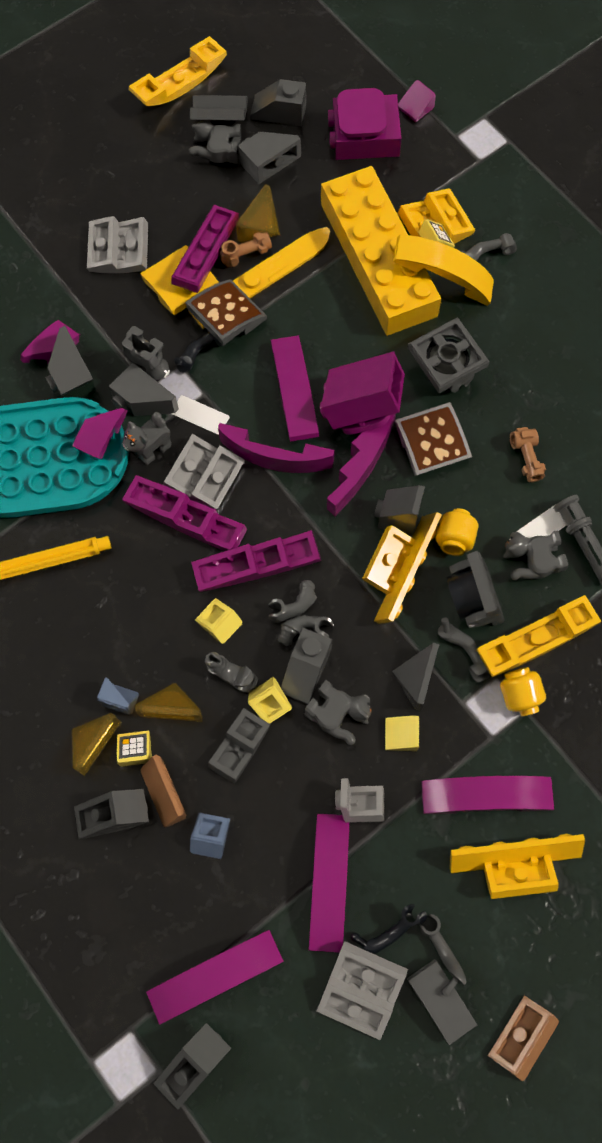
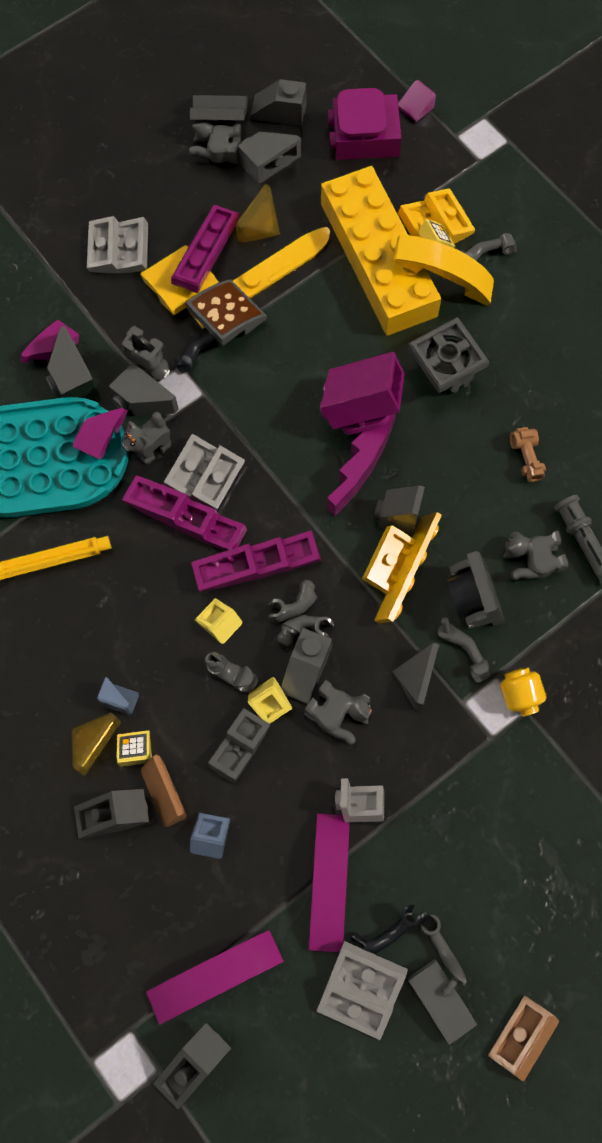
(169, 704): clear yellow slope -> none
(181, 78): yellow slope -> none
(200, 414): white sticker -> none
(232, 251): medium nougat bar -> none
(294, 388): magenta slope -> none
(312, 460): magenta slope -> none
(402, 733): light yellow slope -> none
(433, 438): slope -> none
(457, 532): yellow head -> none
(487, 794): magenta slope -> none
(518, 866): yellow bracket -> none
(539, 637): yellow slope -> none
(543, 524): white sticker -> none

